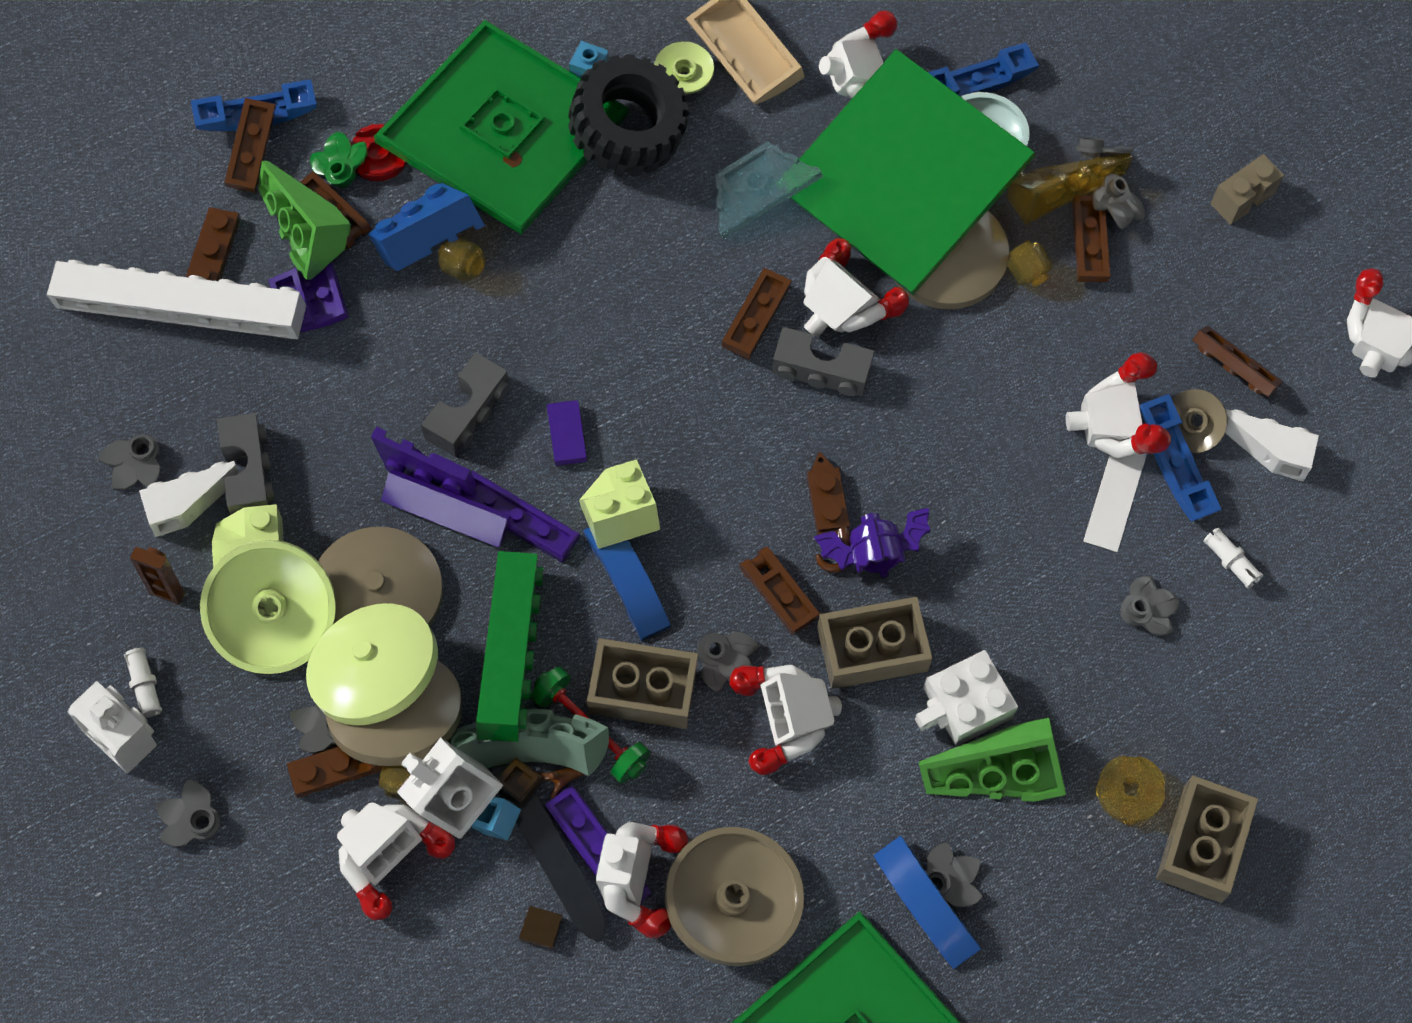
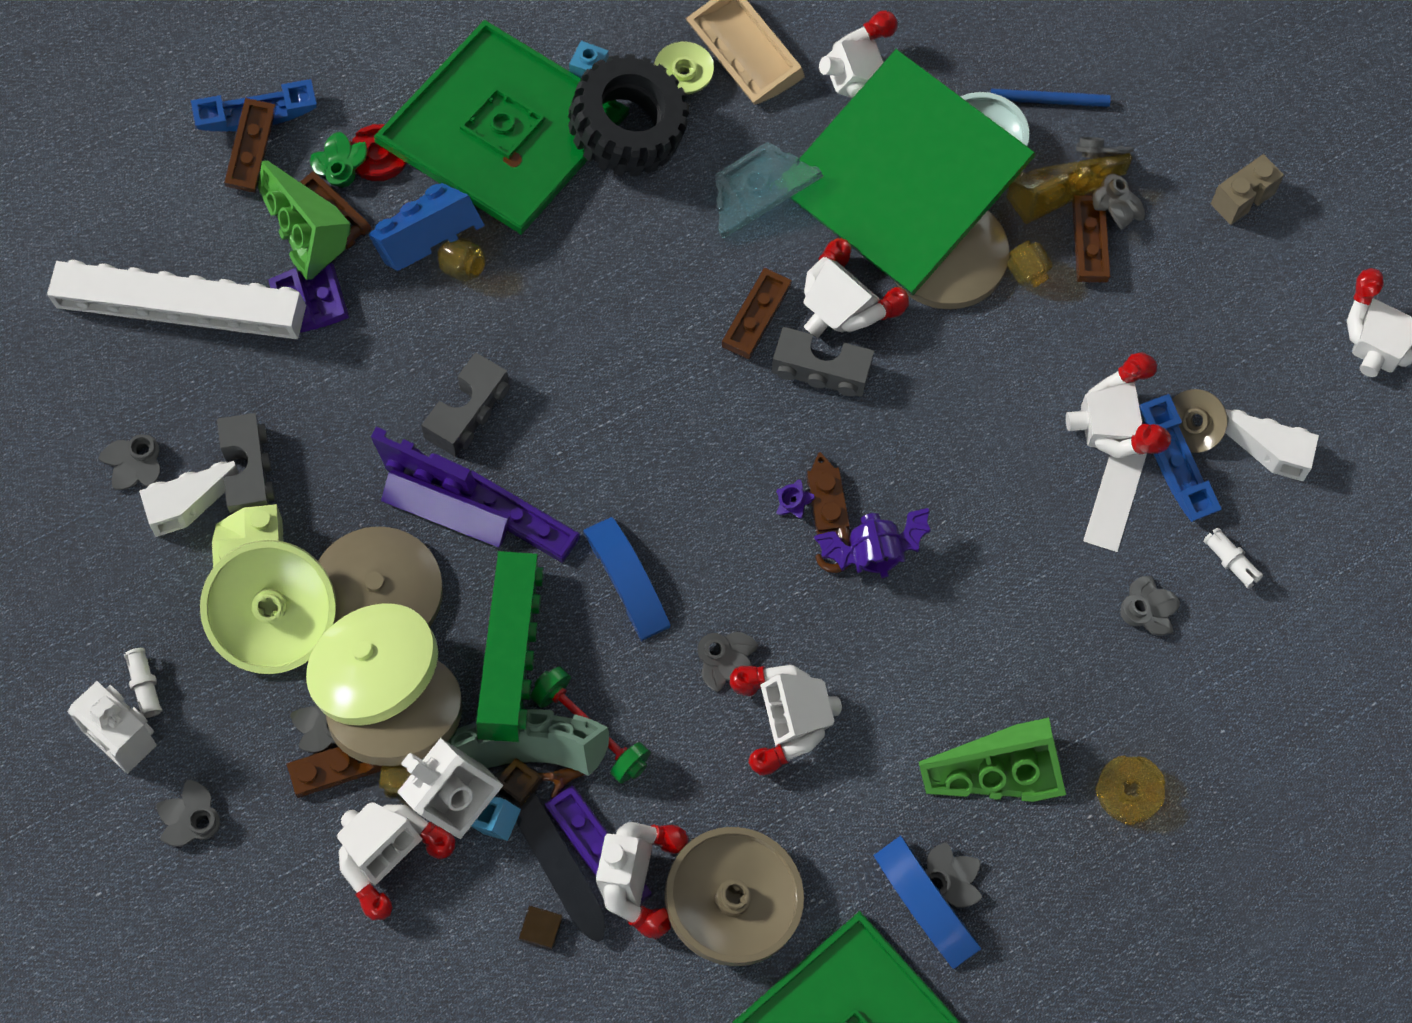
(157, 574): reddish brown plate -> none
(214, 244): reddish brown plate -> none
(566, 433): dark purple tile -> none
(620, 505): yellowish green slope -> none
(642, 683): dark tan brick -> none
(780, 591): reddish brown plate -> none
(786, 495): none -> dark purple plate
(874, 642): dark tan brick -> none
(967, 699): white hinge -> none
(990, 75): blue slope -> none
(1054, 97): none -> blue bar
(1207, 839): dark tan brick -> none
(1236, 361): reddish brown plate -> none

